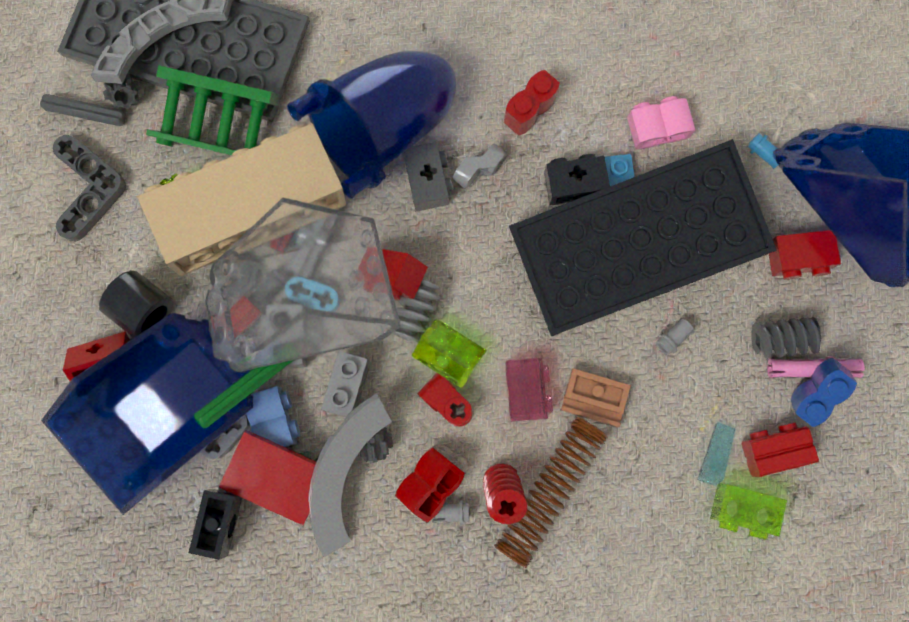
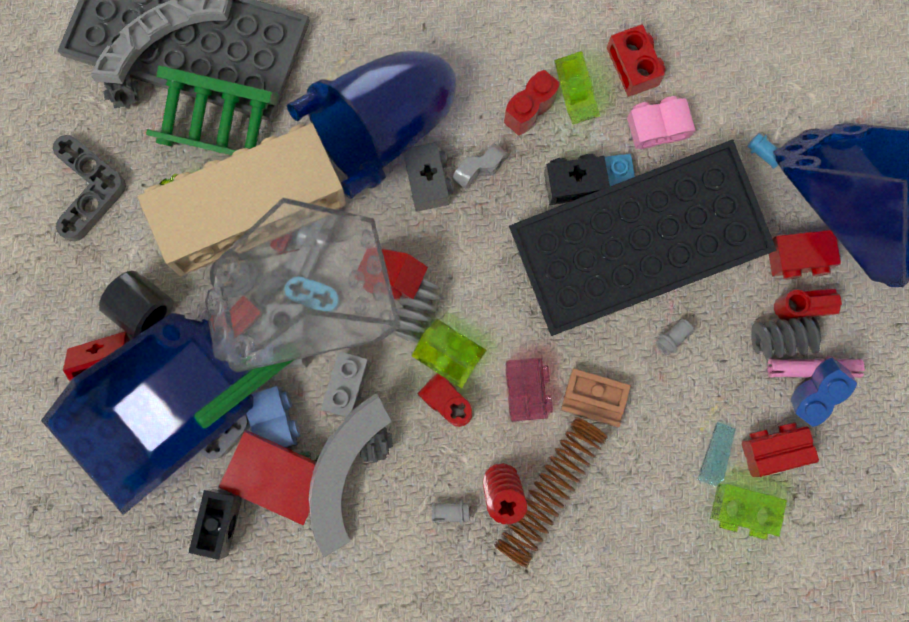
(83, 110): dark grey axle -> none
(429, 485): red brick -> none
(577, 87): none -> clear neon green brick
(629, 61): none -> red brick
(808, 304): none -> red piece

